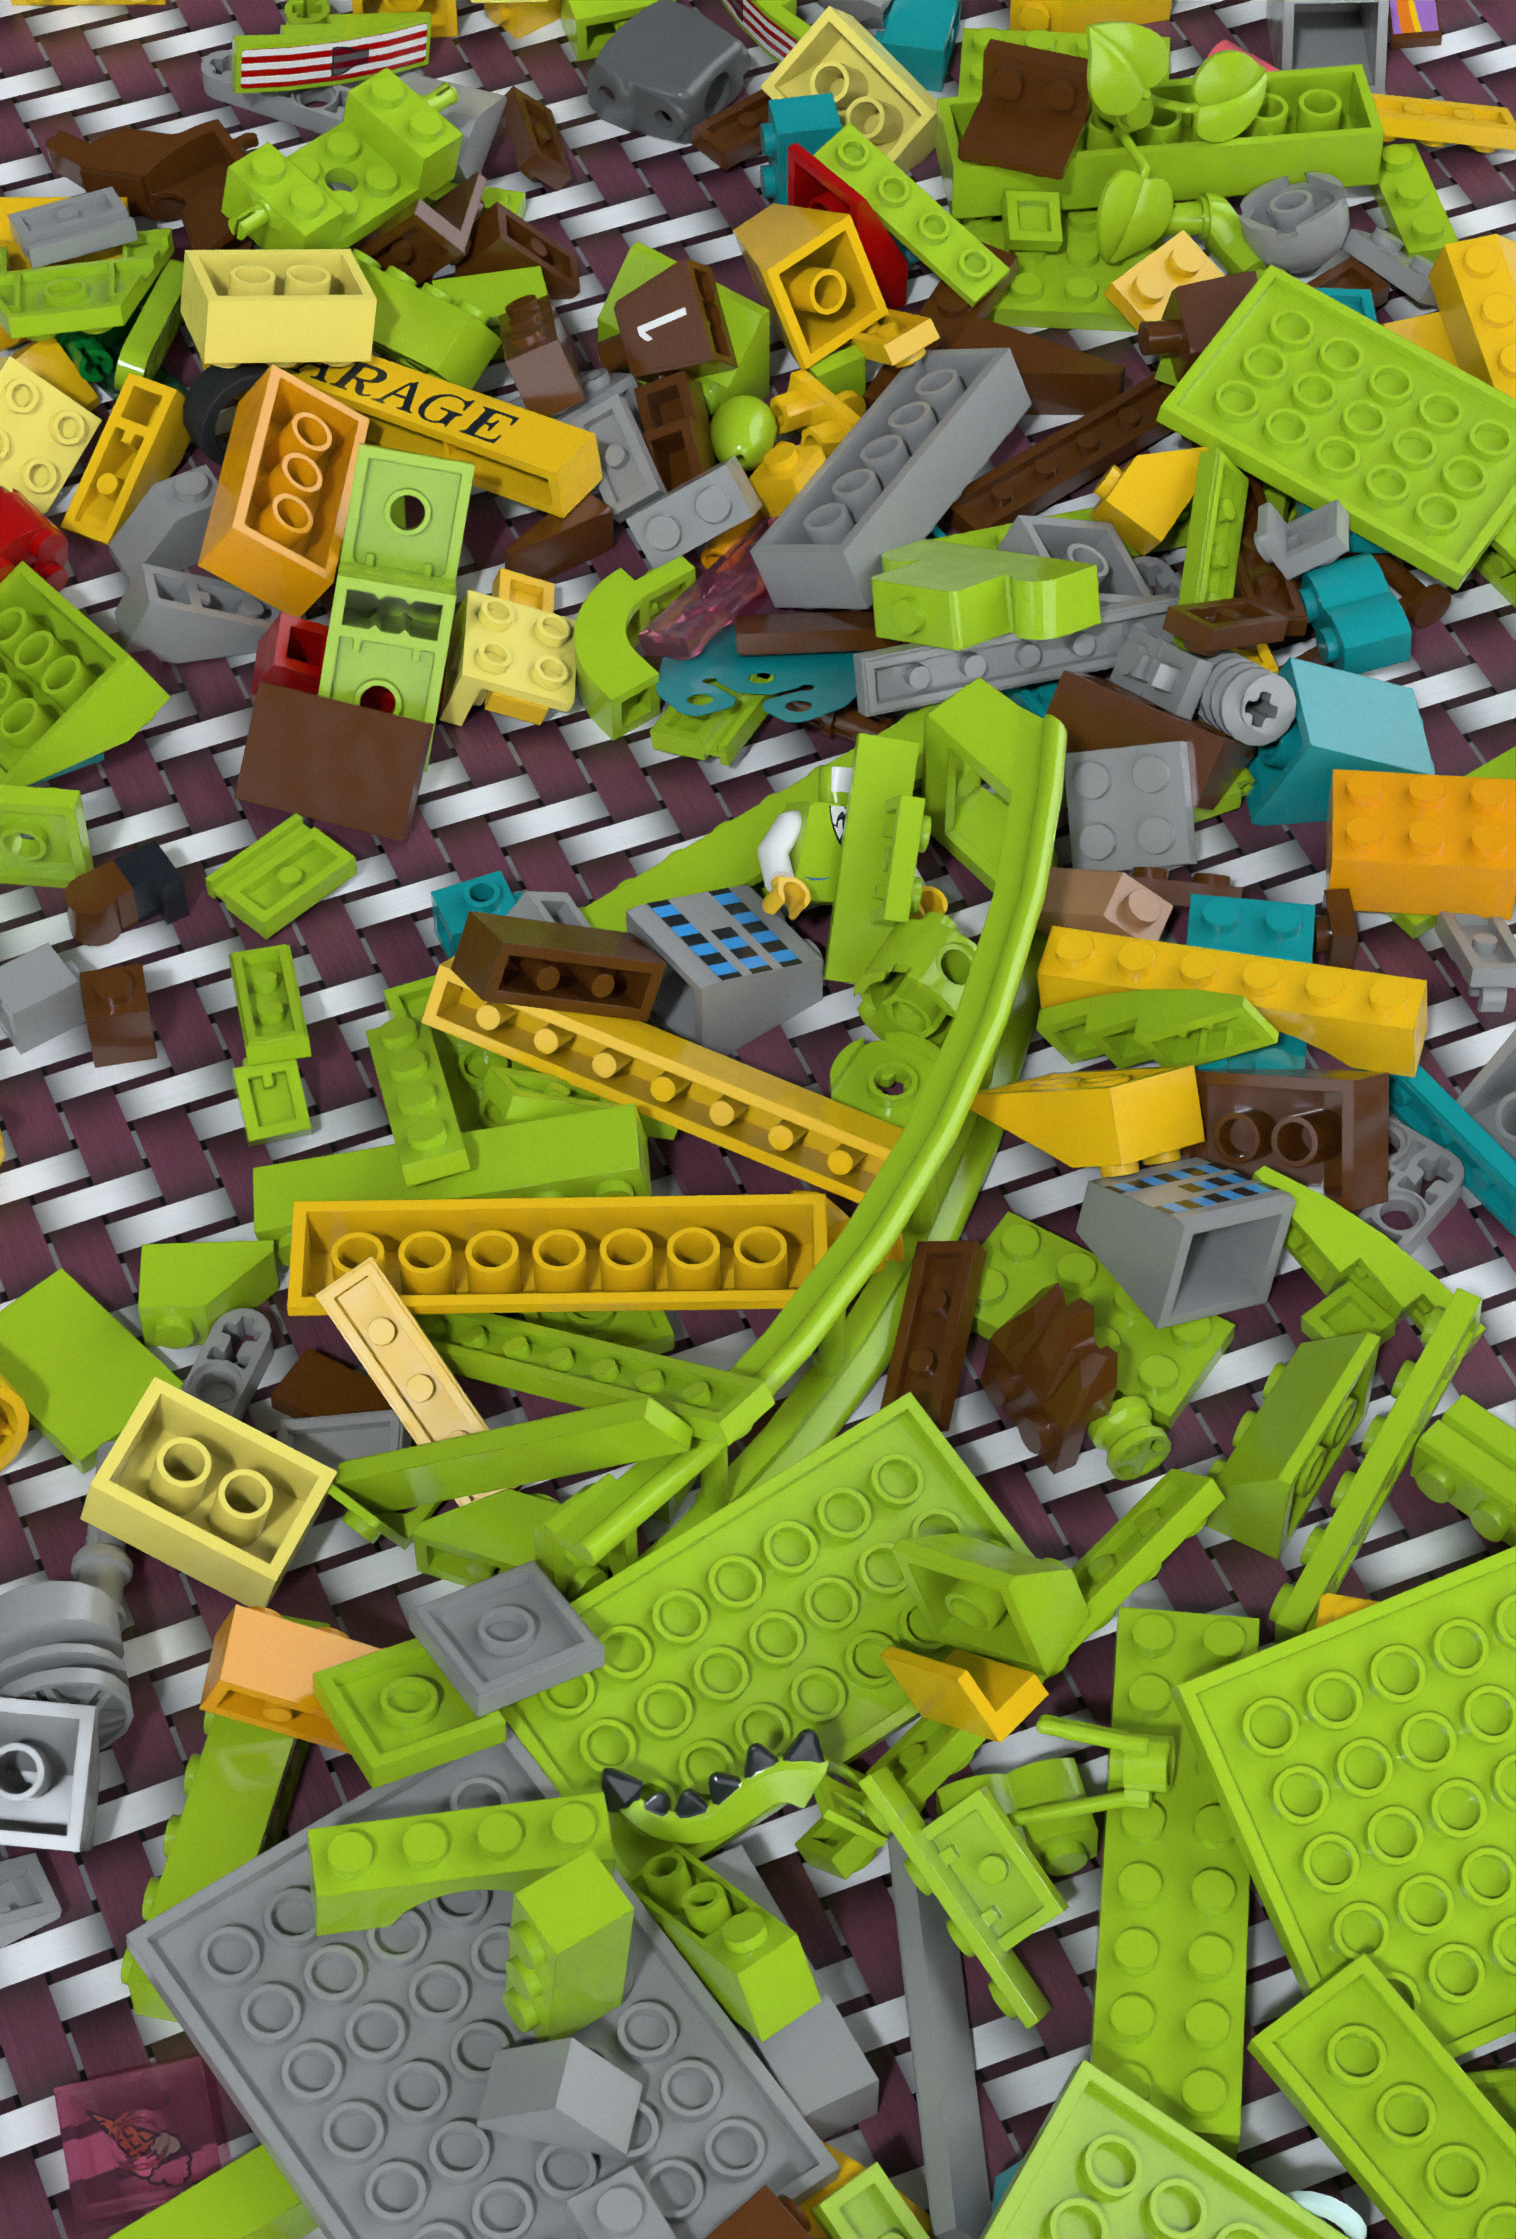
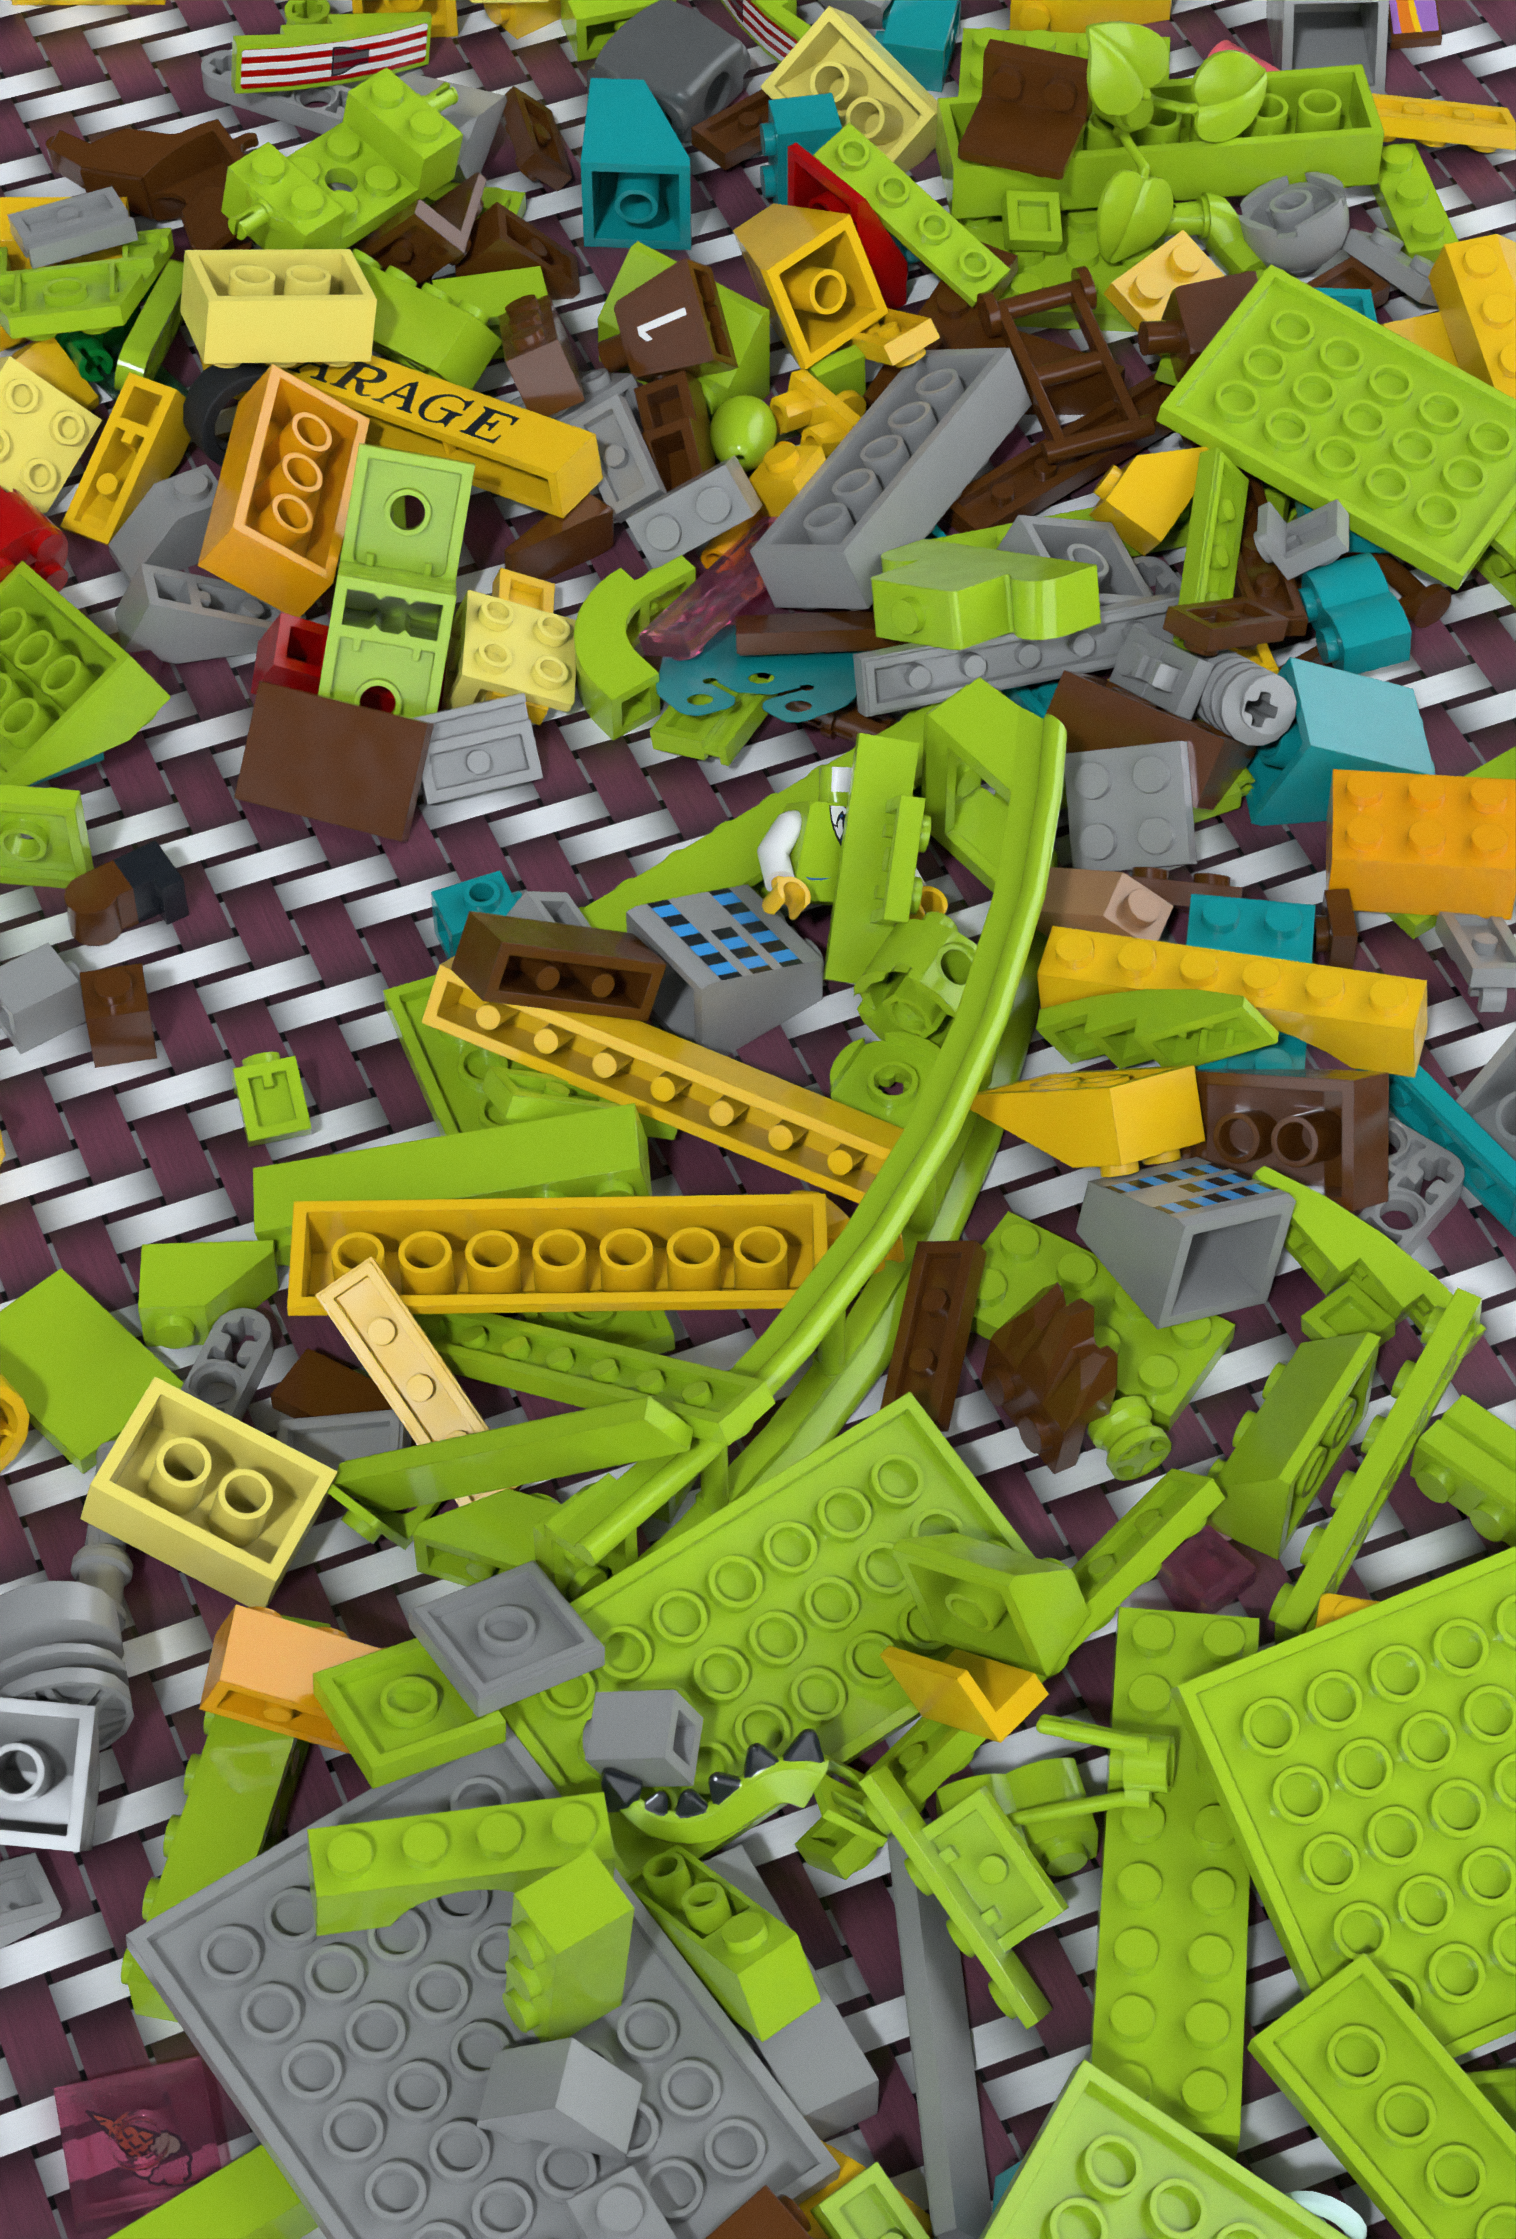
(269, 1005): lime tile -> none
(281, 876): lime plate -> none
(417, 1100): lime plate -> none
(479, 749): none -> light grey plate
(633, 171): none -> teal slope
(645, 1736): none -> light grey brick
(1080, 293): none -> reddish brown piece
(1207, 1572): none -> clear pink plate

